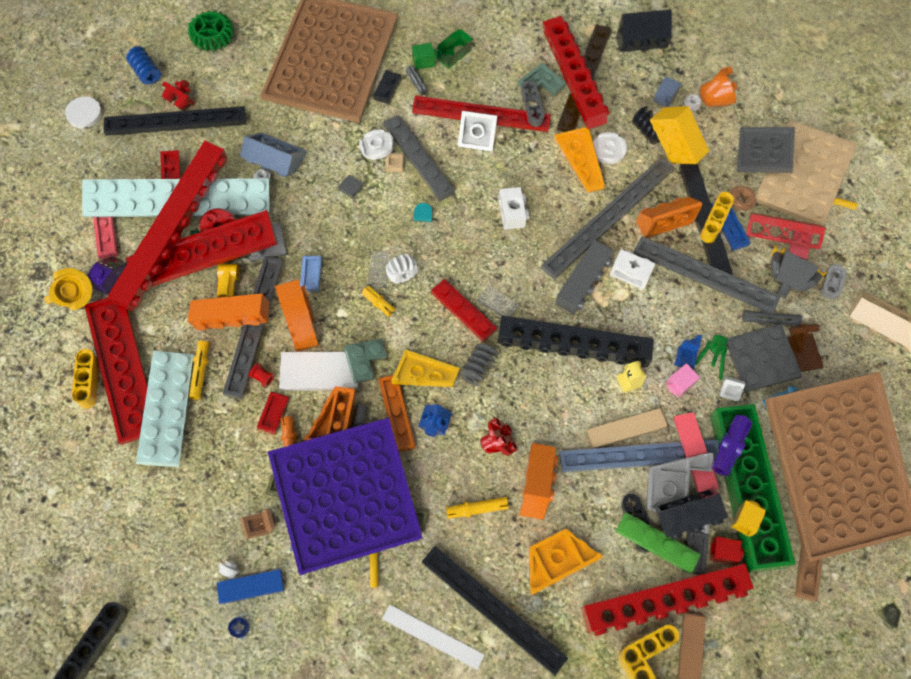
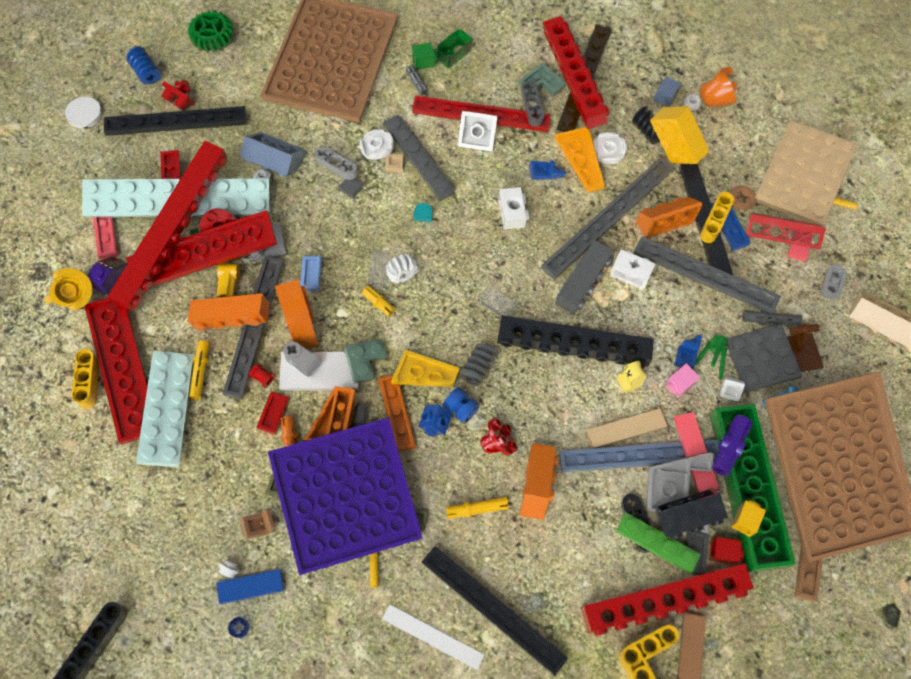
(303, 360): none -> light grey piece
(340, 169): none -> light grey beam
(387, 87): black plate -> none
(461, 405): none -> blue wheel
(464, 310): red plate -> none
(543, 170): none -> blue slope
(557, 559): light orange wing -> none
(644, 30): black slope -> none
(766, 149): dark grey plate -> none
(793, 272): dark grey torso -> none

